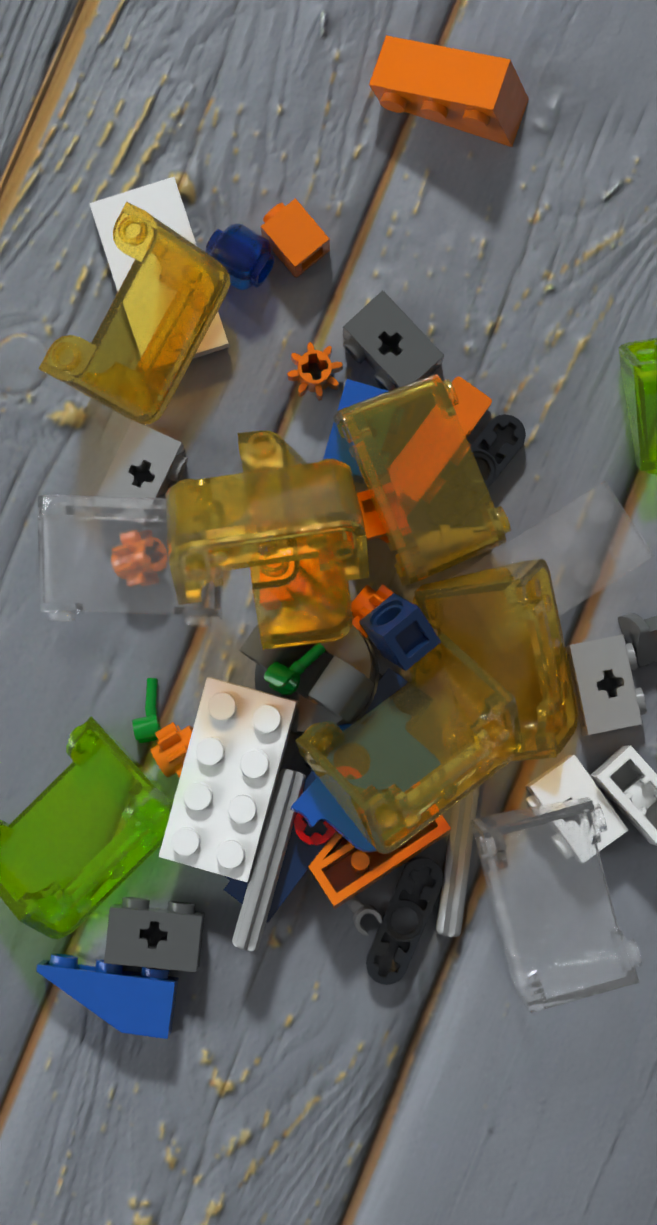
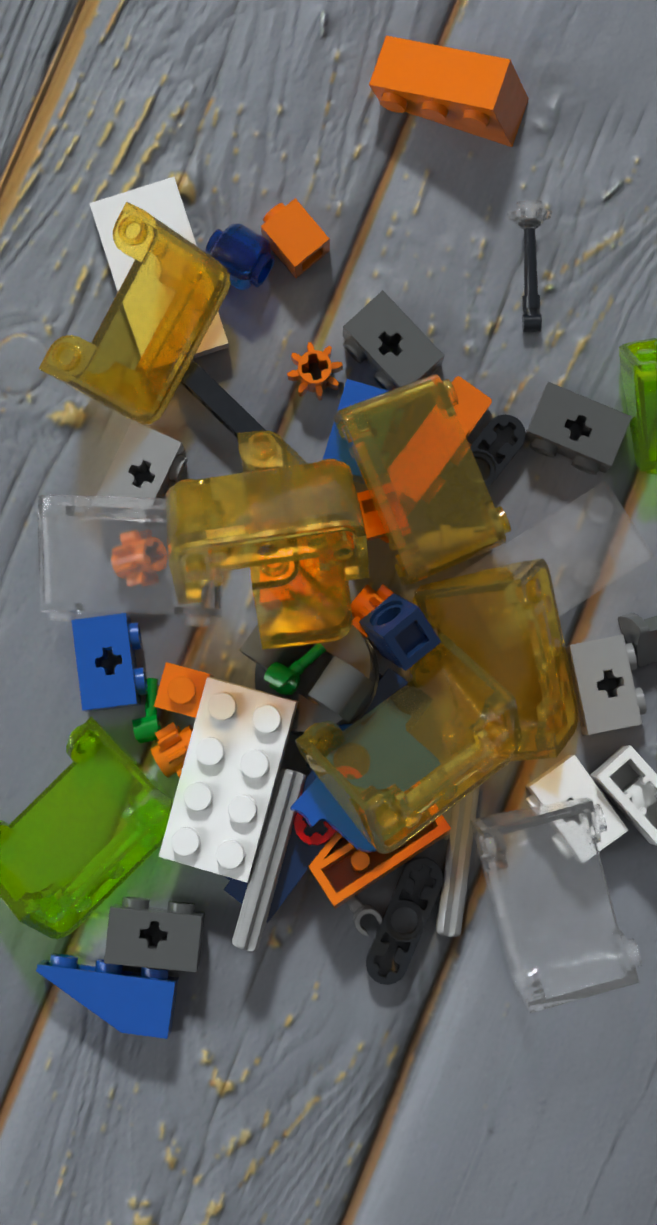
(92, 642): none -> blue brick
(181, 689): none -> orange brick
(218, 401): none -> black beam
(530, 216): none -> black piece
(600, 429): none -> dark grey brick

